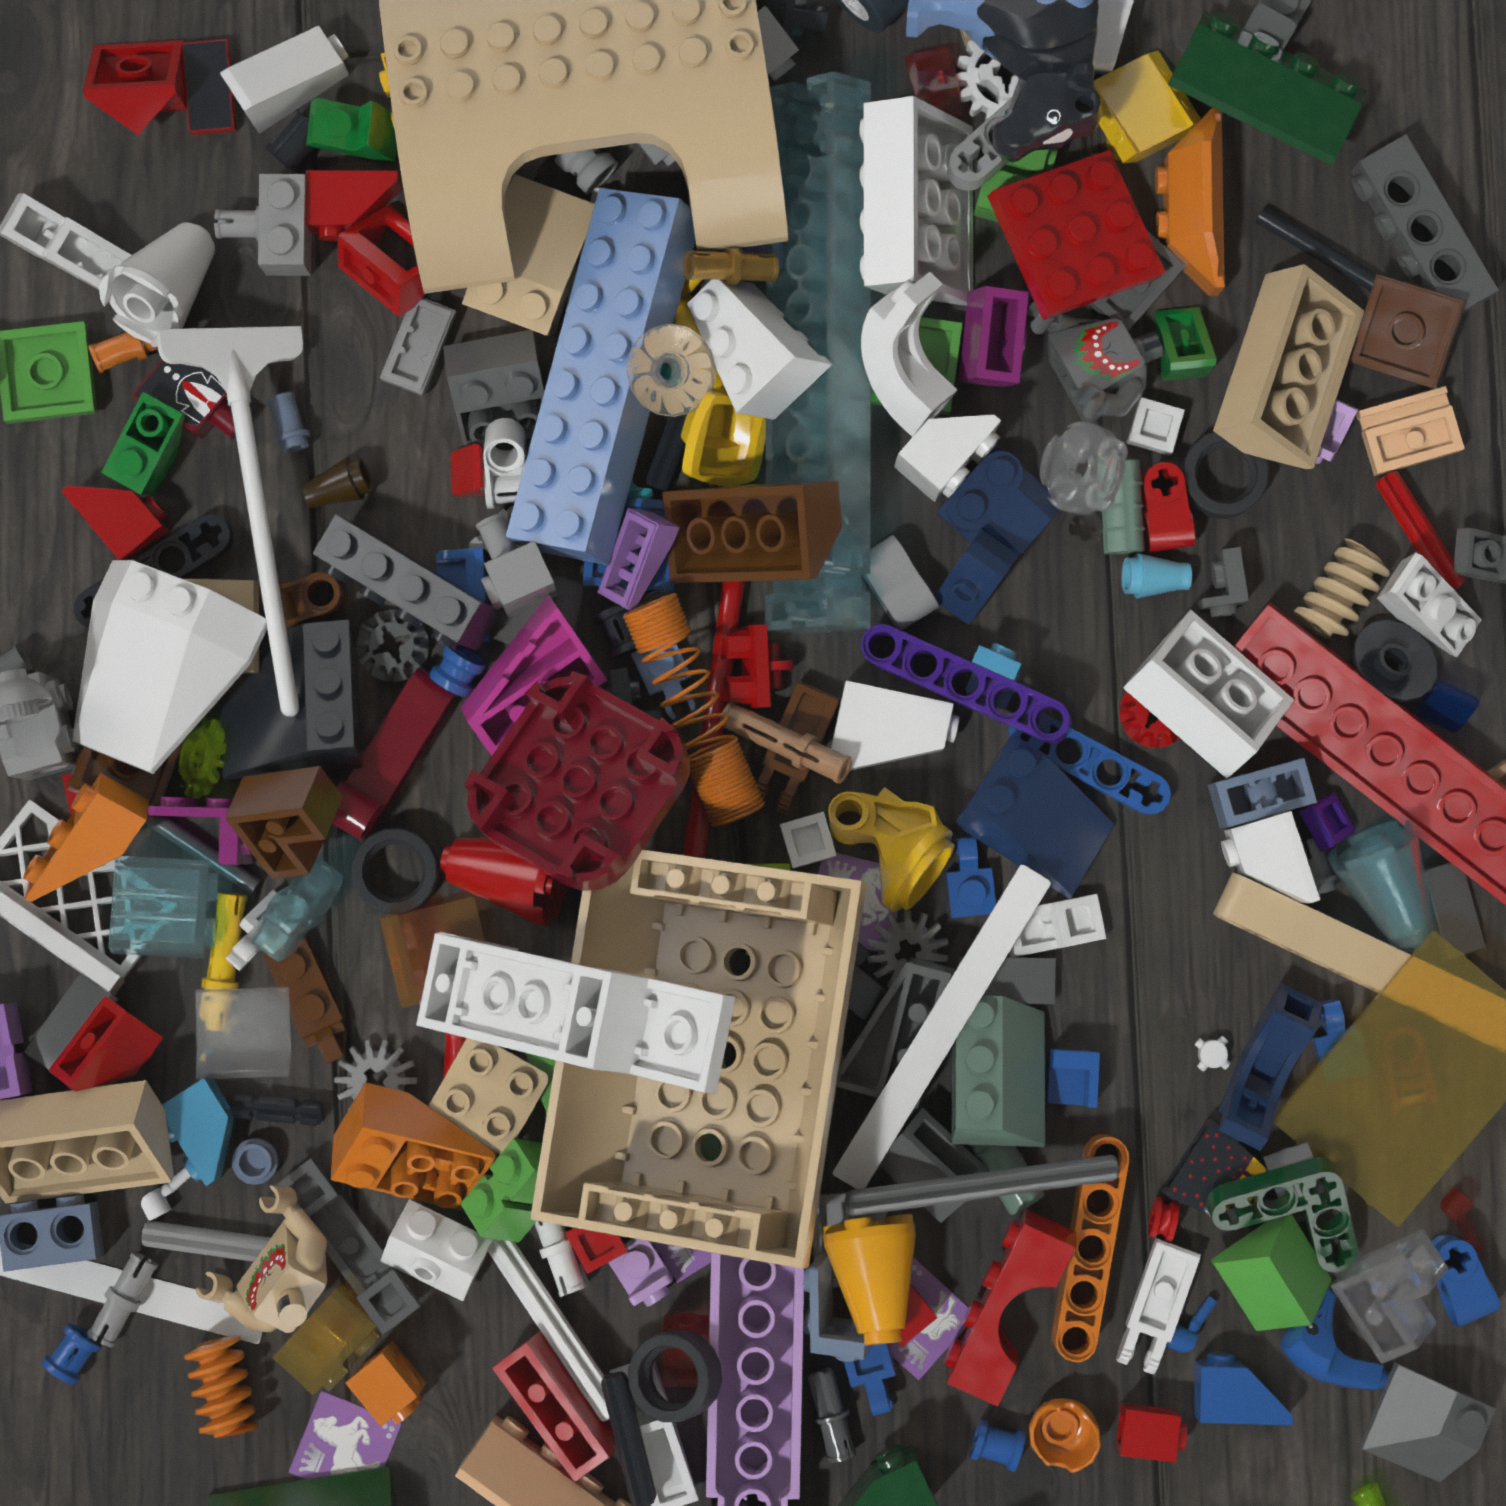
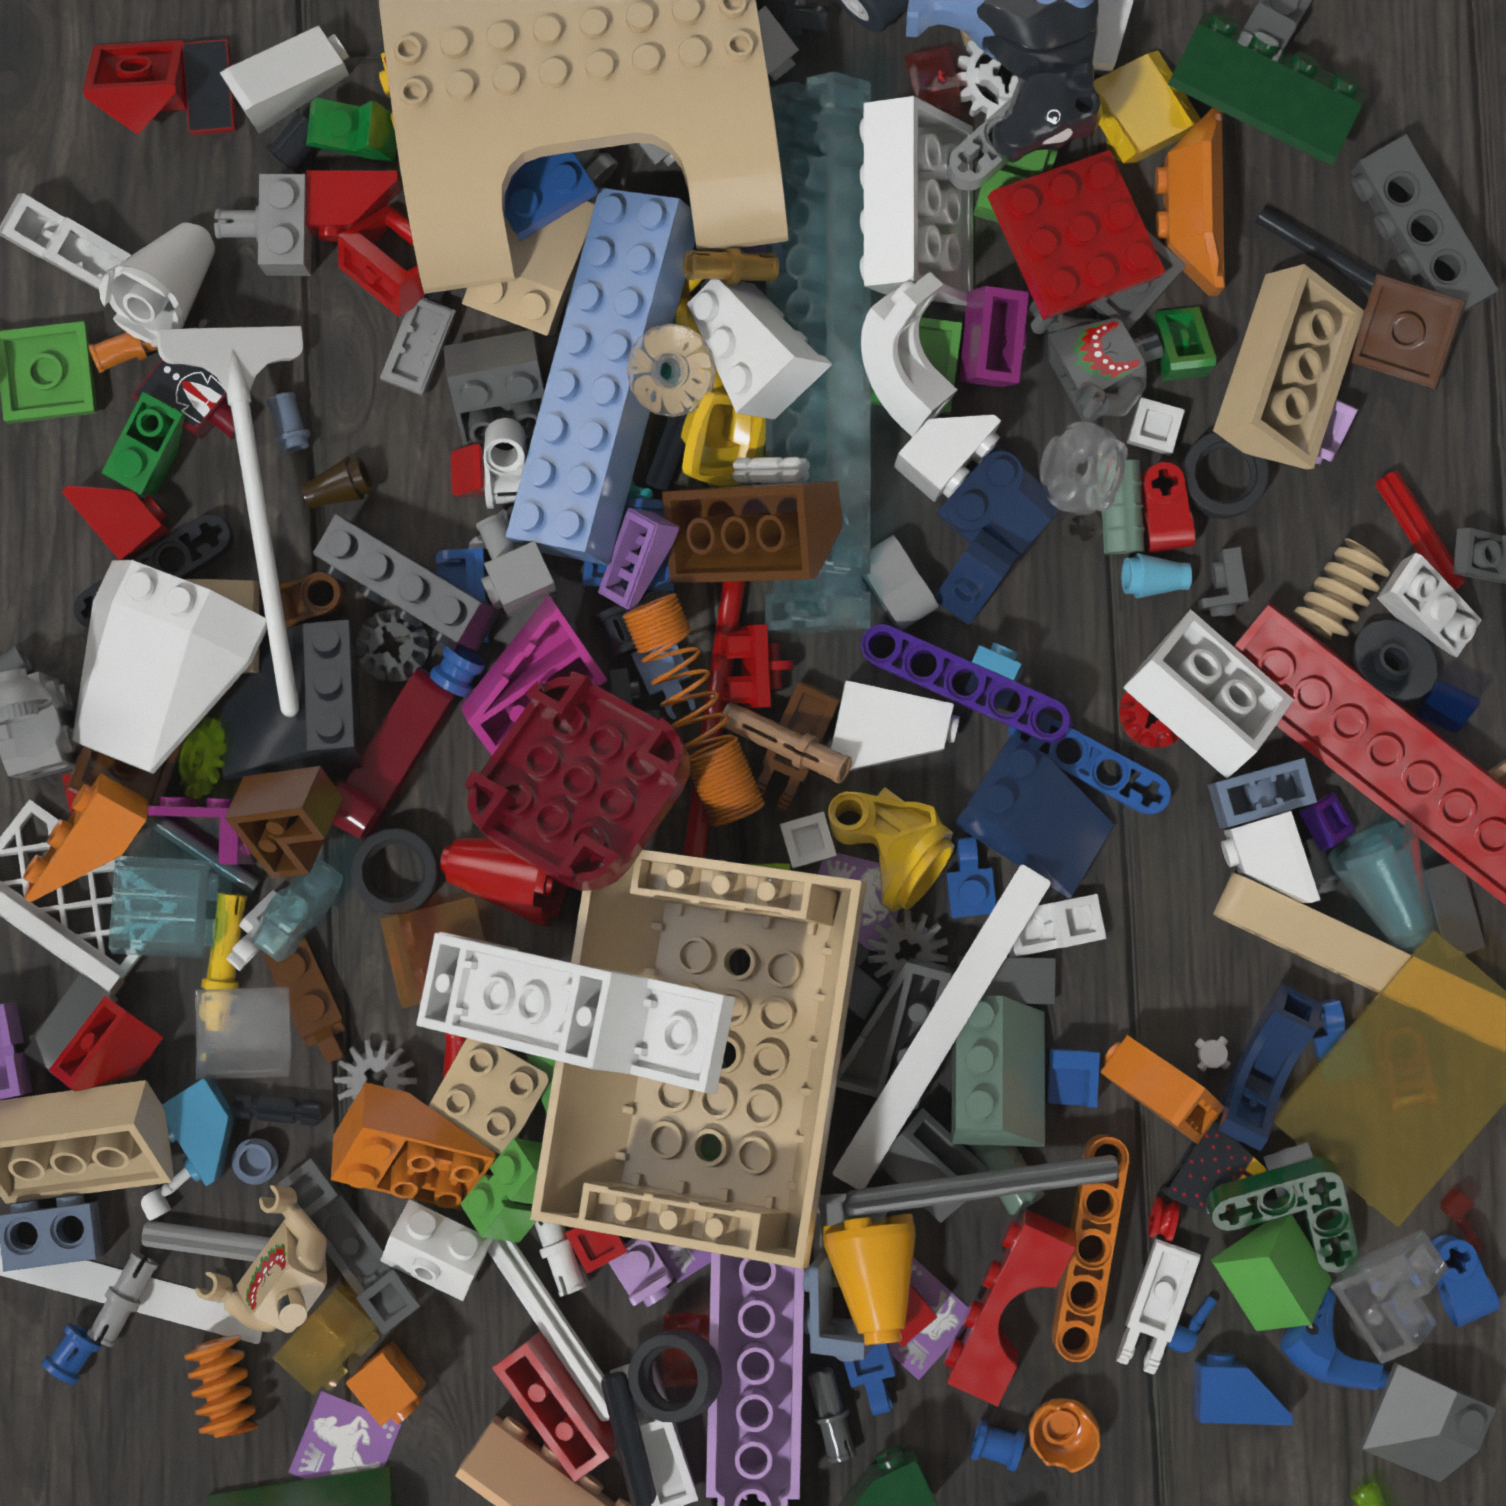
(545, 191): none -> blue plate
(771, 470): none -> white axle
(1150, 1432): red brick -> none
(1161, 1088): none -> orange slope
(1410, 431): light nougat plate -> none

